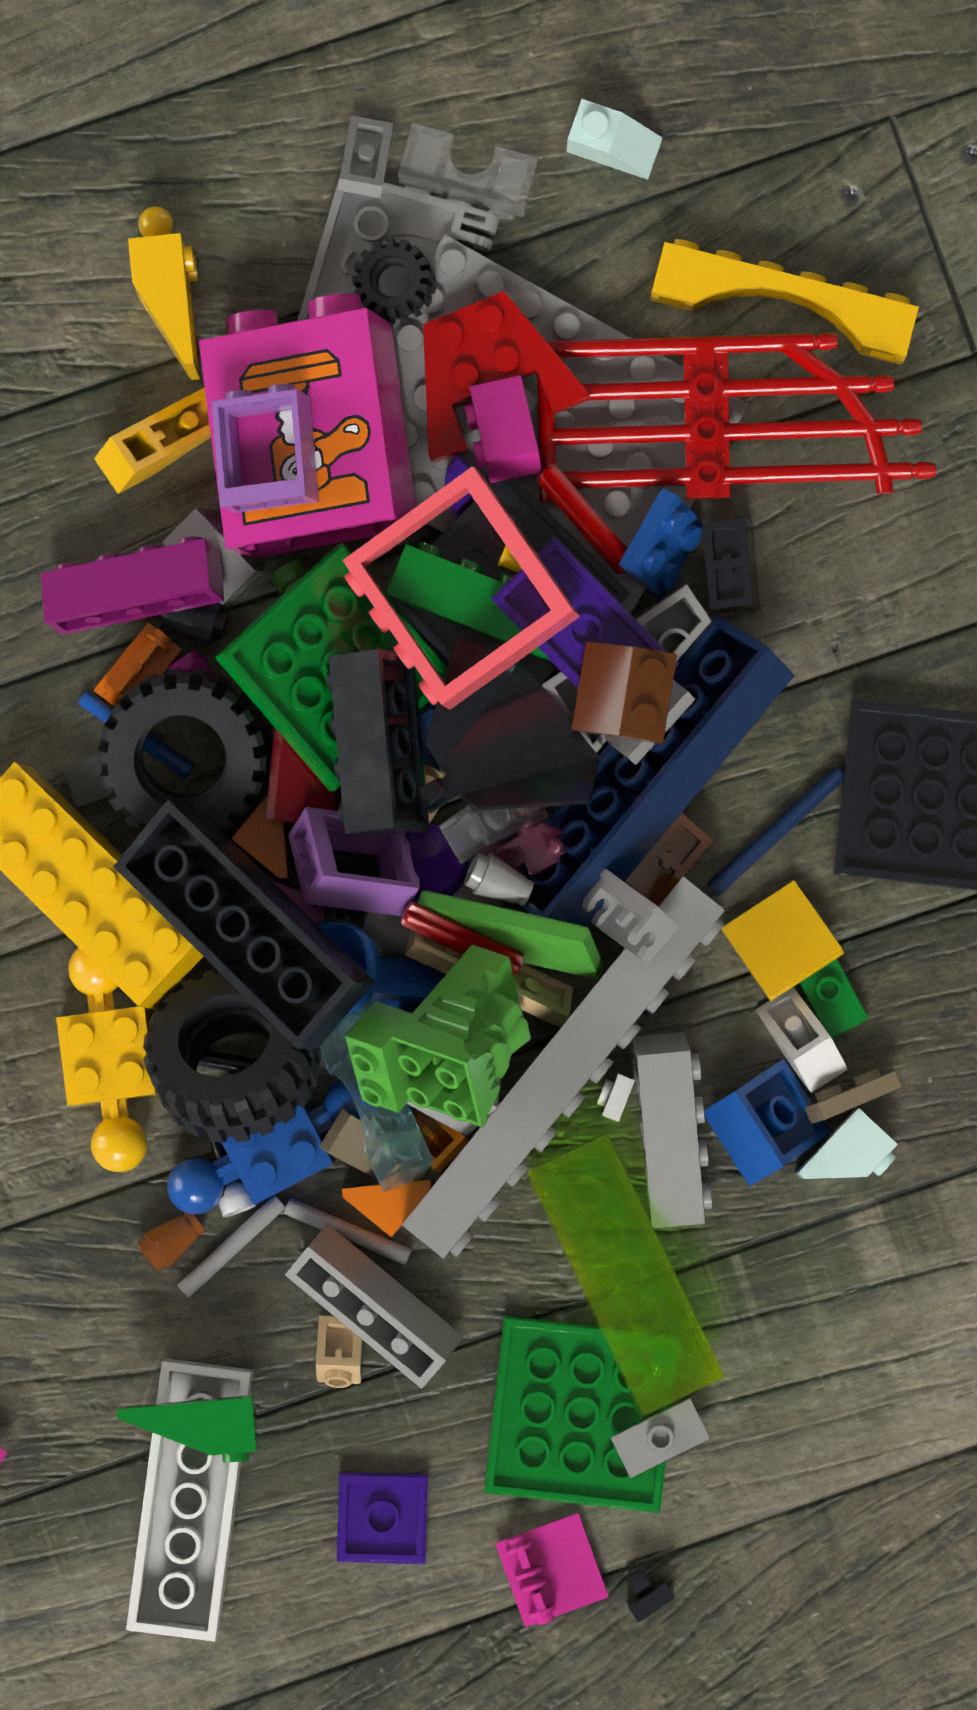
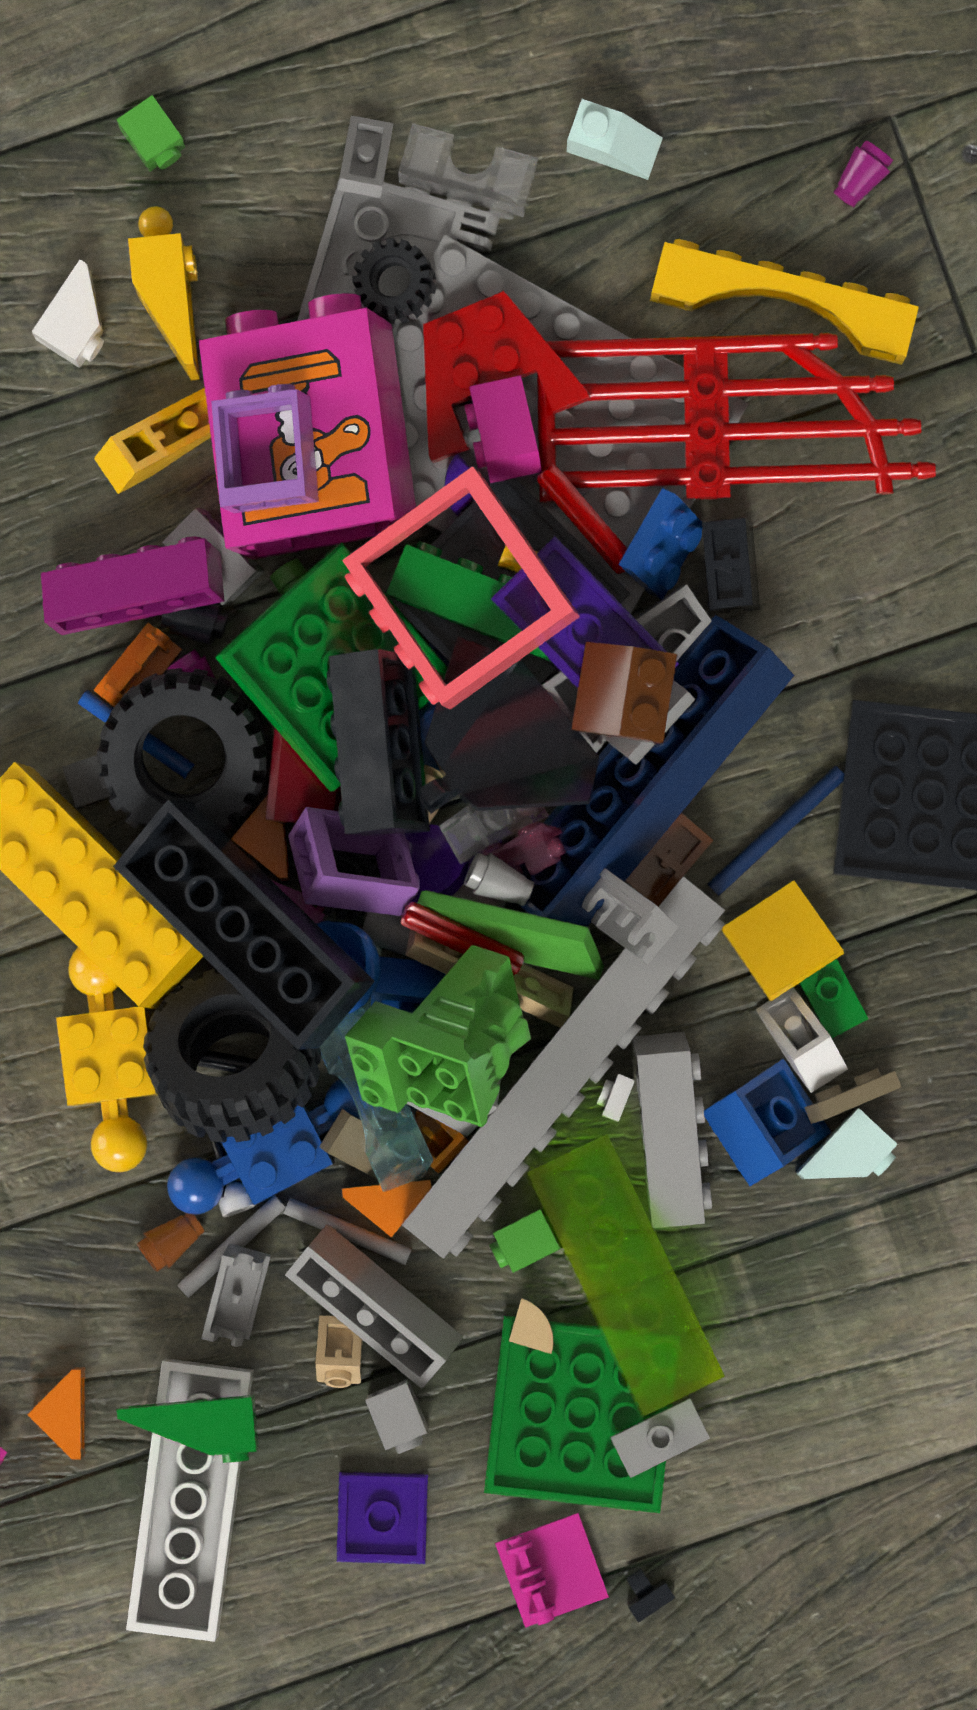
(63, 1413): none -> orange slope
(73, 319): none -> white slope
(152, 134): none -> bright green brick
(236, 1295): none -> light grey hinge
(397, 1416): none -> light grey brick
(524, 1242): none -> bright green brick
(532, 1328): none -> tan tile
(862, 173): none -> magenta cone

